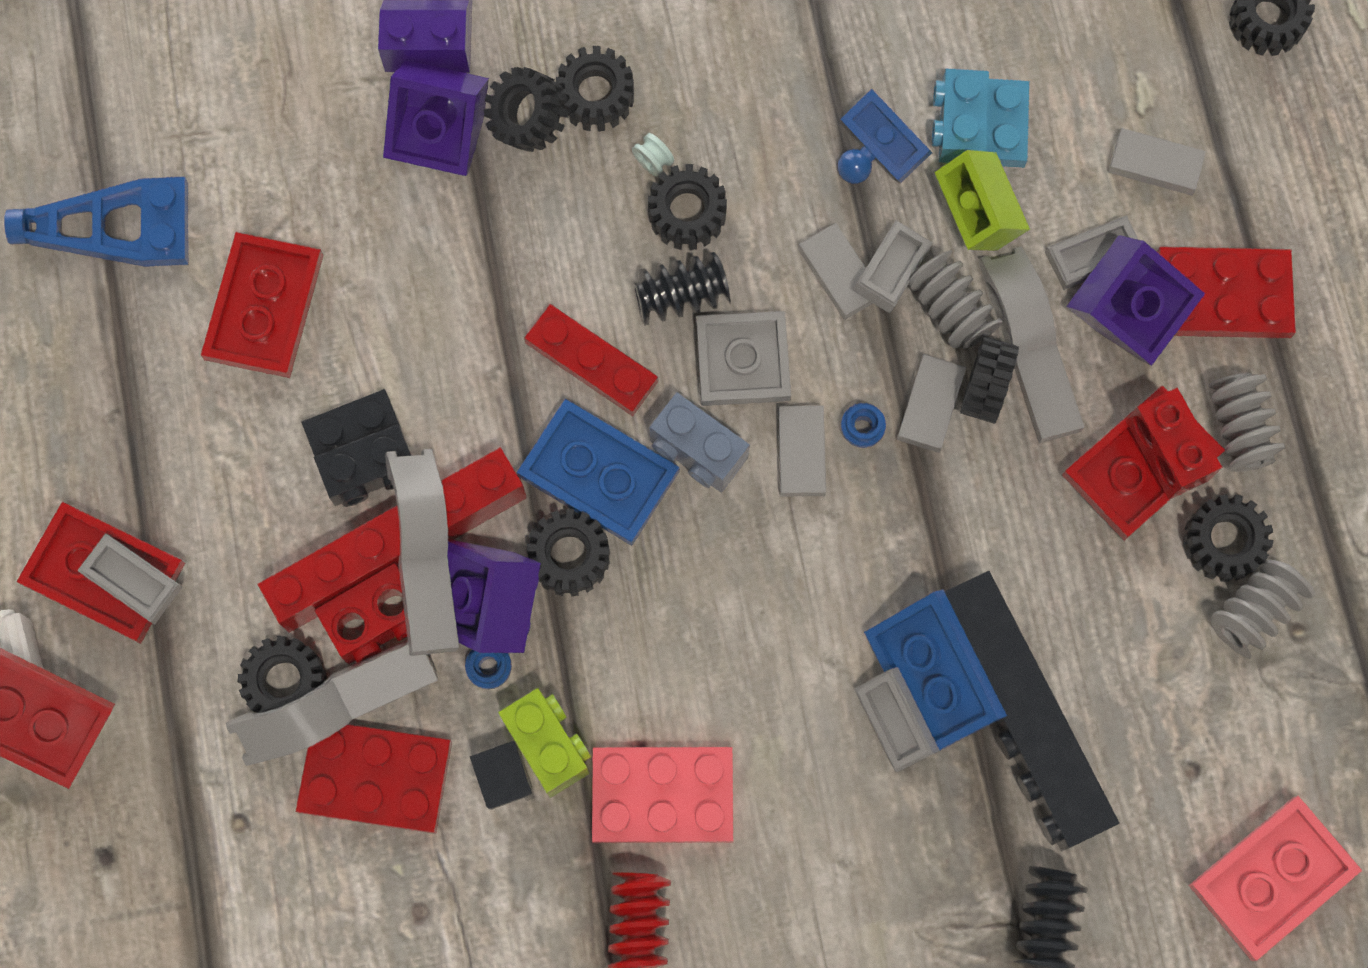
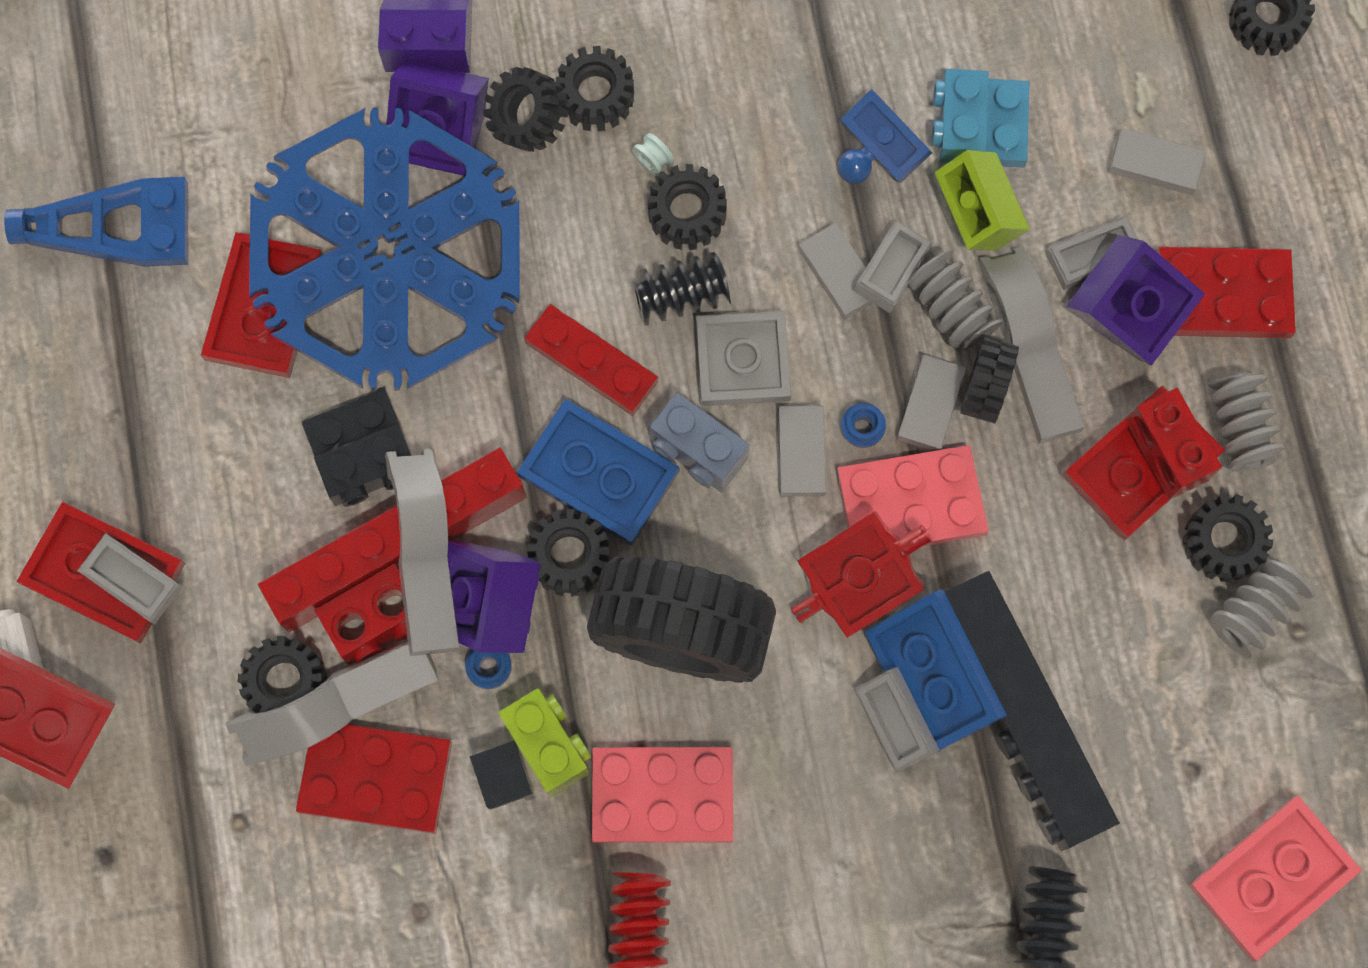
(385, 289): none -> blue plate
(681, 618): none -> black tyre
(861, 574): none -> red plate
(918, 489): none -> coral plate

